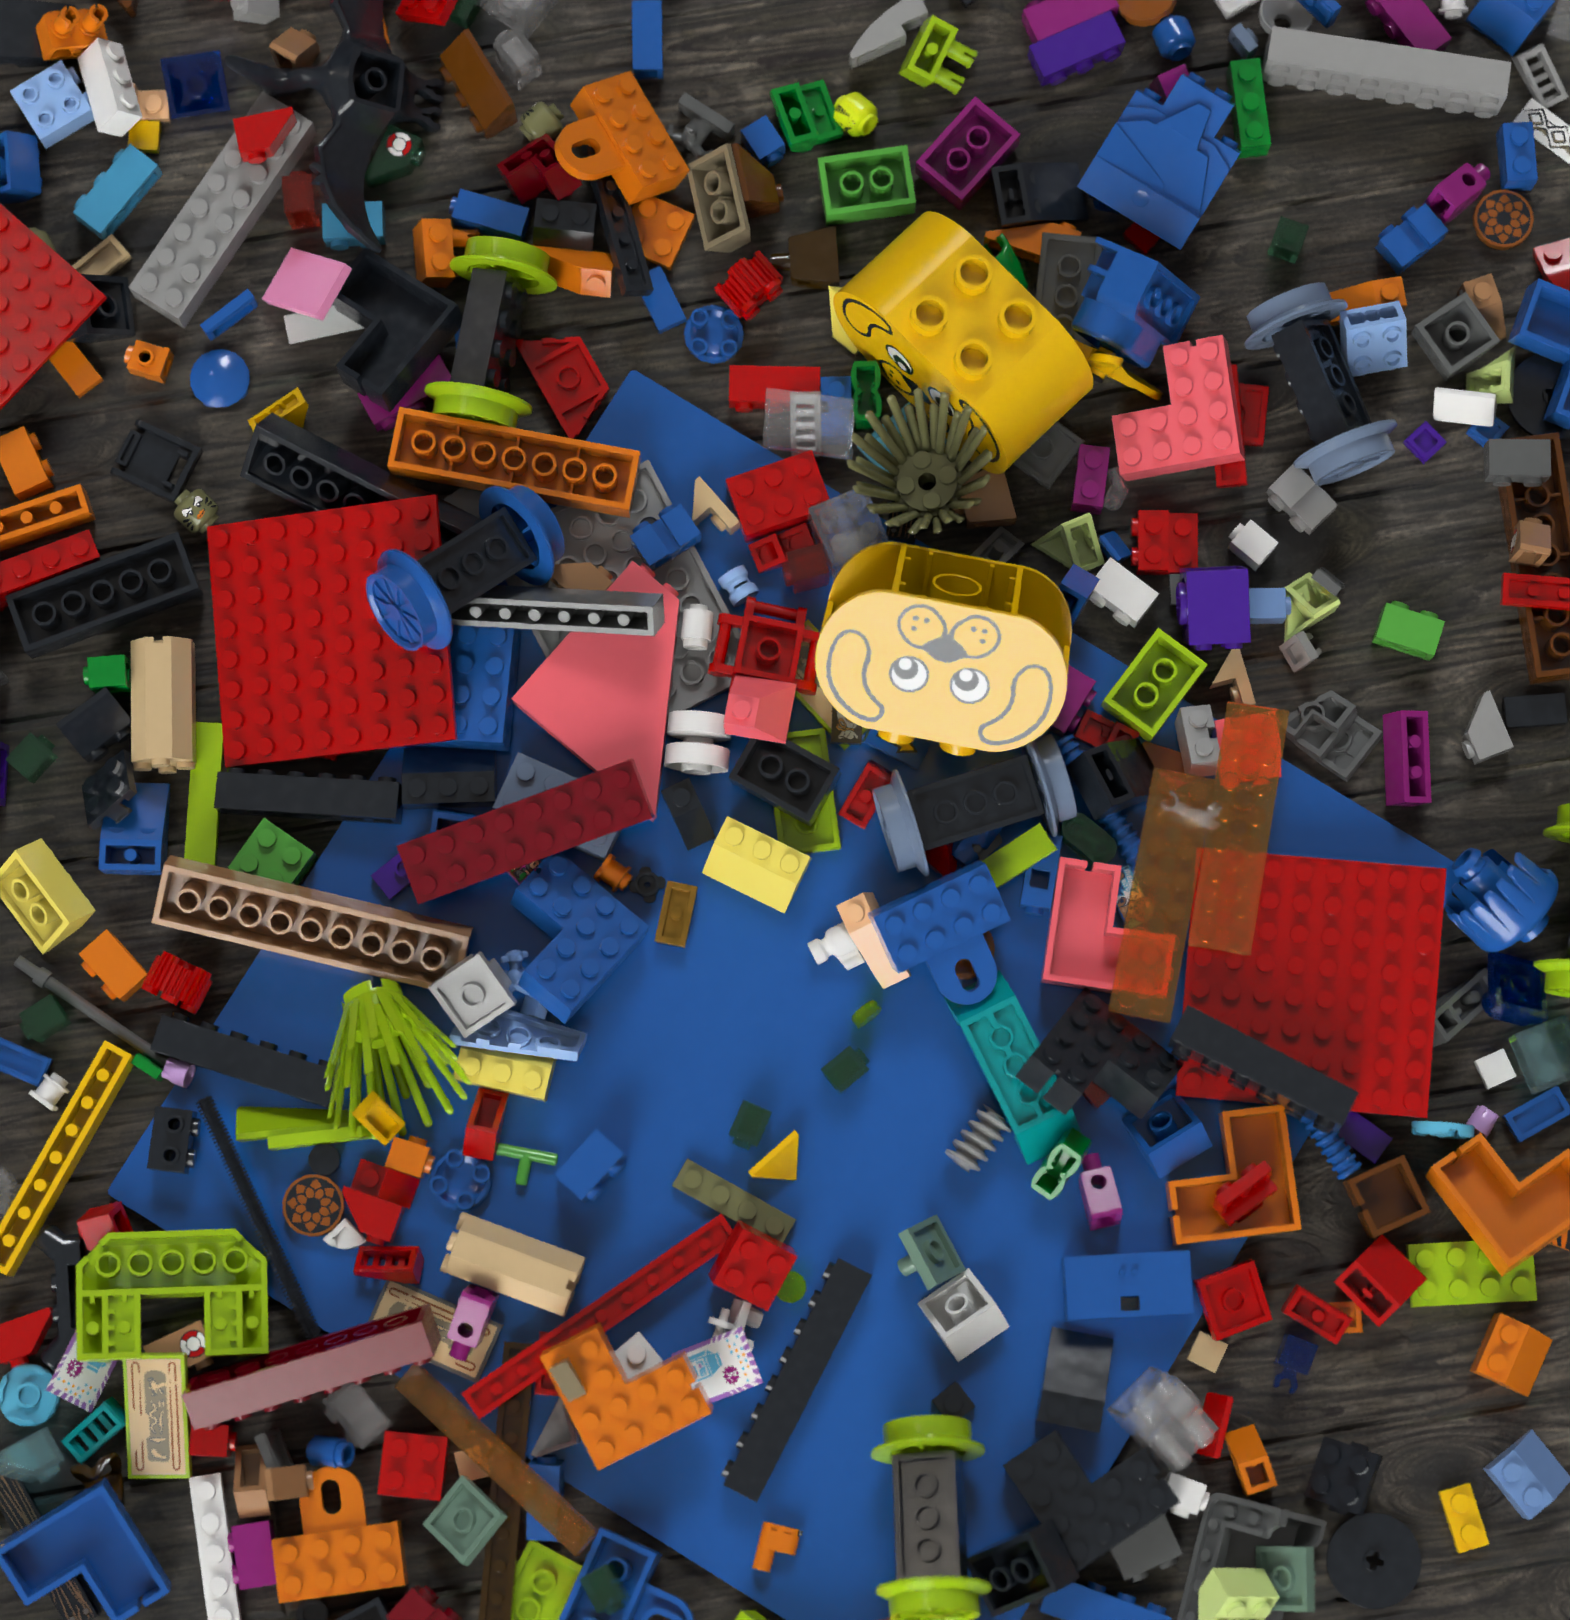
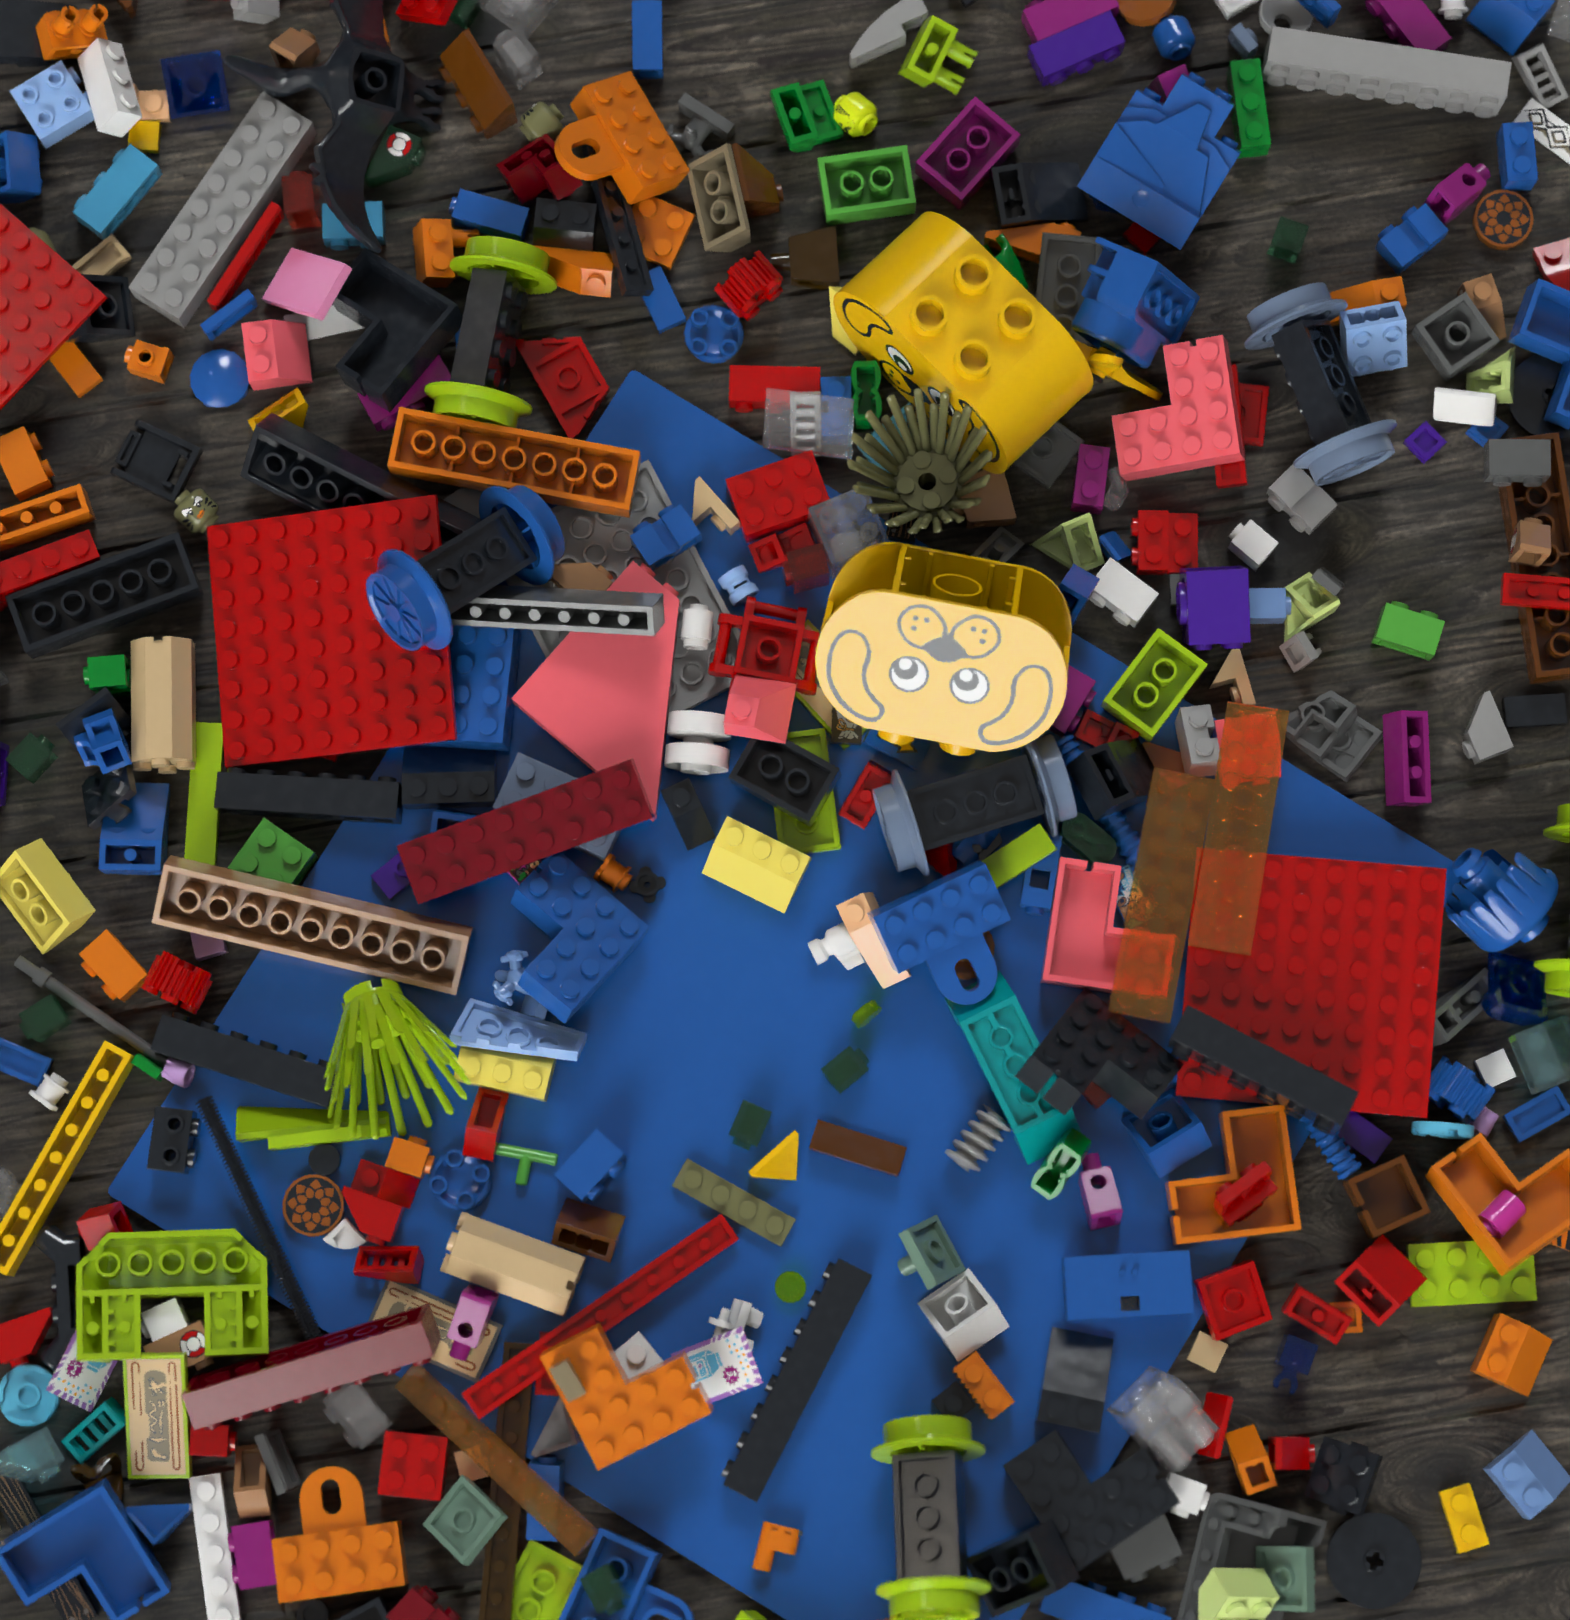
(103, 742): none -> blue brick
(159, 1521): none -> blue slope
(164, 1319): none -> white brick
(207, 947): none -> lavender slope
(246, 257): none -> red tile
(263, 133): red slope -> none
(276, 354): none -> coral slope
(288, 1482): medium nougat slope -> none
(330, 1451): blue brick -> none
(378, 1118): yellow tile -> none
(473, 992): light grey panel -> none
(588, 1229): none -> reddish brown brick
(676, 914): pearl gold plate -> none
(752, 1265): red brick -> none
(763, 142): blue brick -> none
(857, 1148): none -> reddish brown slope
(983, 1385): none -> orange brick
(1205, 819): clear piece -> none
(1290, 1453): none -> red slope
(1458, 1090): none -> blue brick
(1502, 1213): none -> dark pink brick

